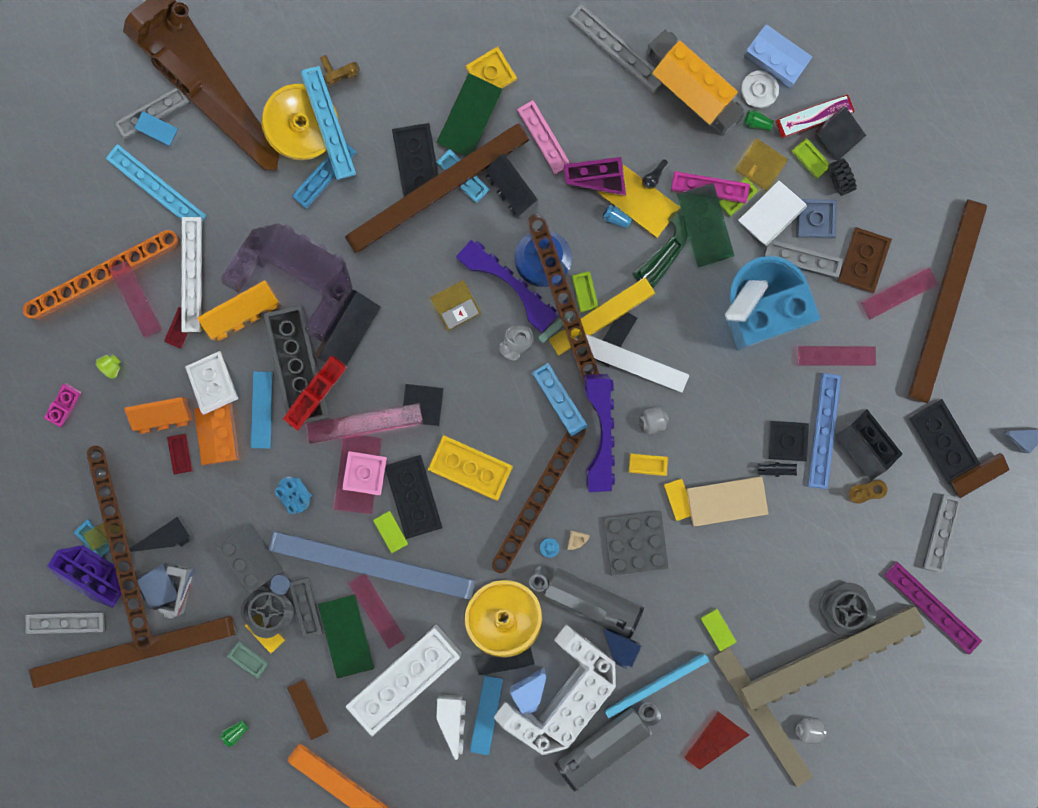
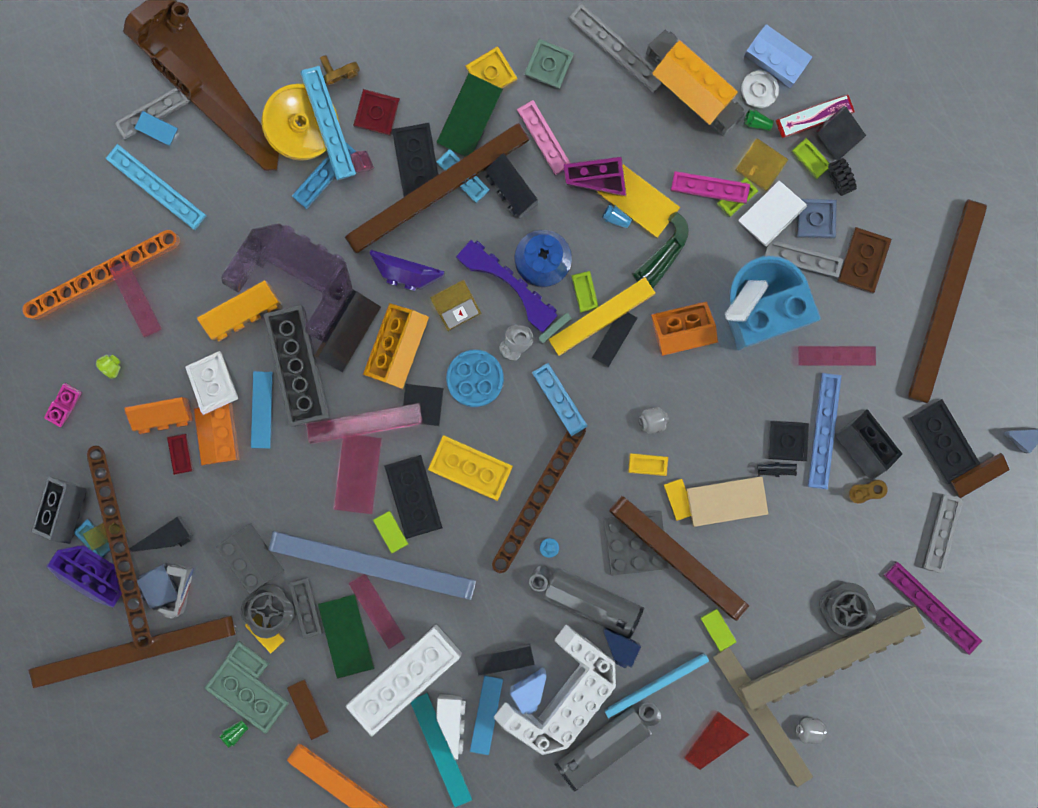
(59, 510): none -> black slope
(65, 623): light grey plate -> none
(175, 335): dark red tile -> none
(191, 273): white tile -> none
(246, 695): none -> sand green tile
(279, 584): sand blue tile -> none
(293, 495): dark azure plate -> none
(315, 392): red slope -> none
(362, 161): none -> clear pink tile
(364, 473): bright pink plate -> none
(376, 112): none -> dark red tile
(396, 345): none -> light orange slope
(405, 272): none -> dark purple wedge
(440, 750): none -> teal tile
(475, 378): none -> dark azure tile
(498, 602): yellow dish -> none
(549, 64): none -> sand green plate
(566, 305): reddish brown beam -> none
(577, 540): tan tile -> none
(599, 471): dark purple arch -> none
(636, 364): white tile -> none
(651, 178): black piece -> none
(679, 558): none -> reddish brown beam
(684, 328): none -> orange slope
(705, 224): clear green tile -> none
(899, 293): clear pink tile -> none

